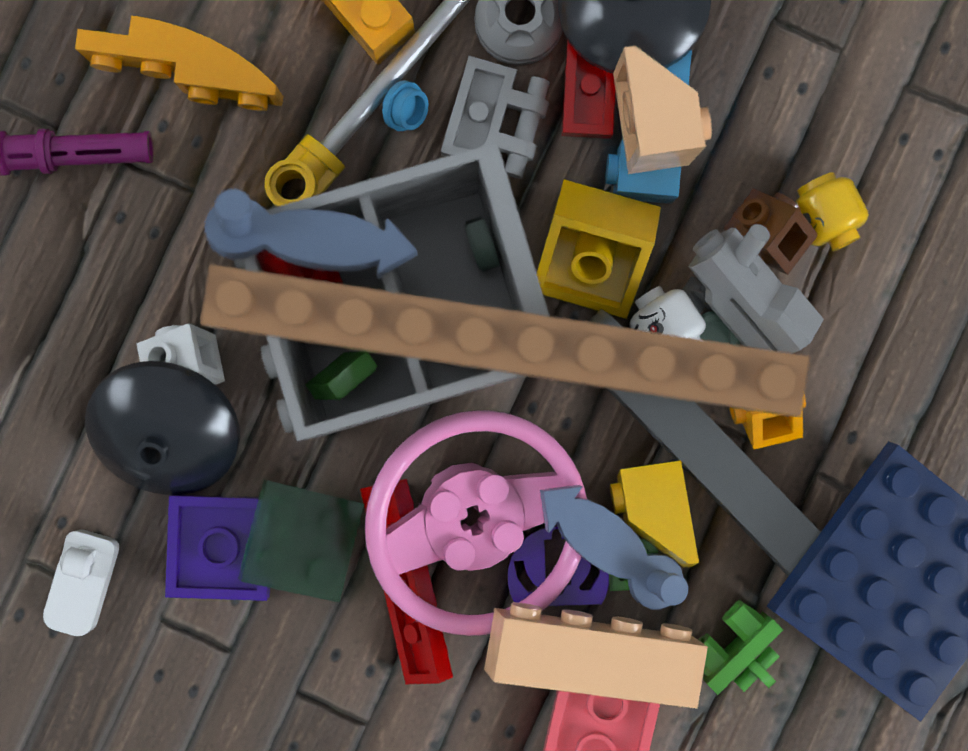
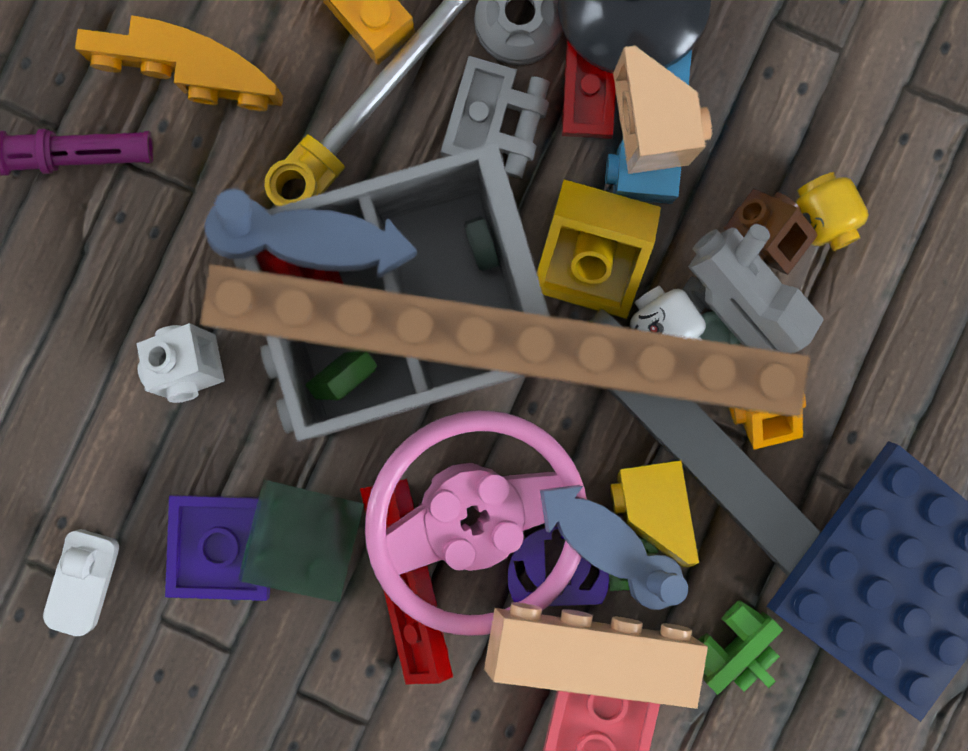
(165, 410): black dish -> none
(405, 106): dark azure plate -> none

